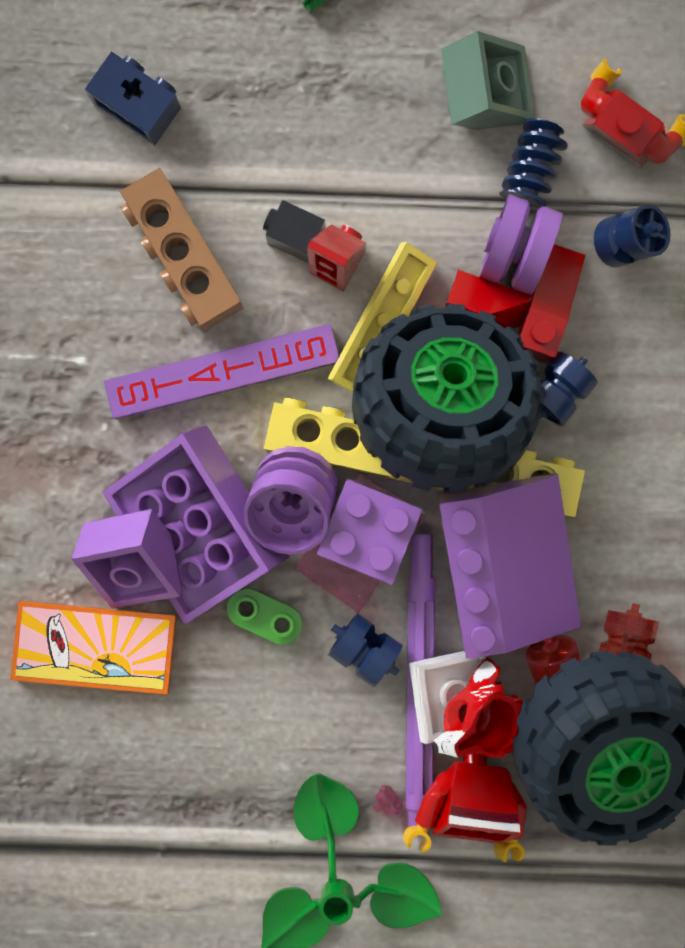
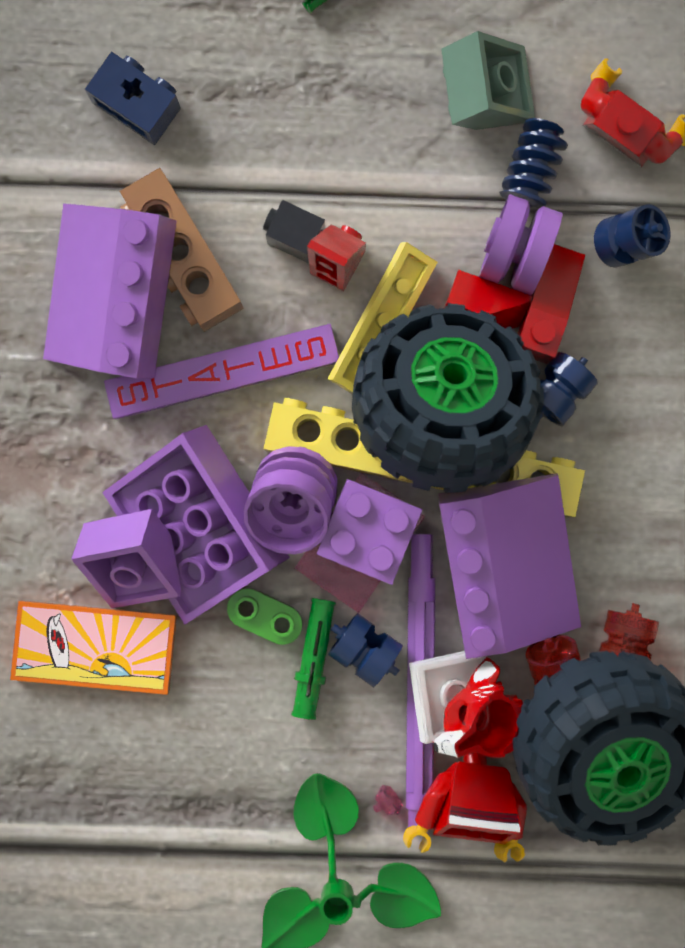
(109, 290): none -> medium lavender slope
(306, 705): none -> green pin

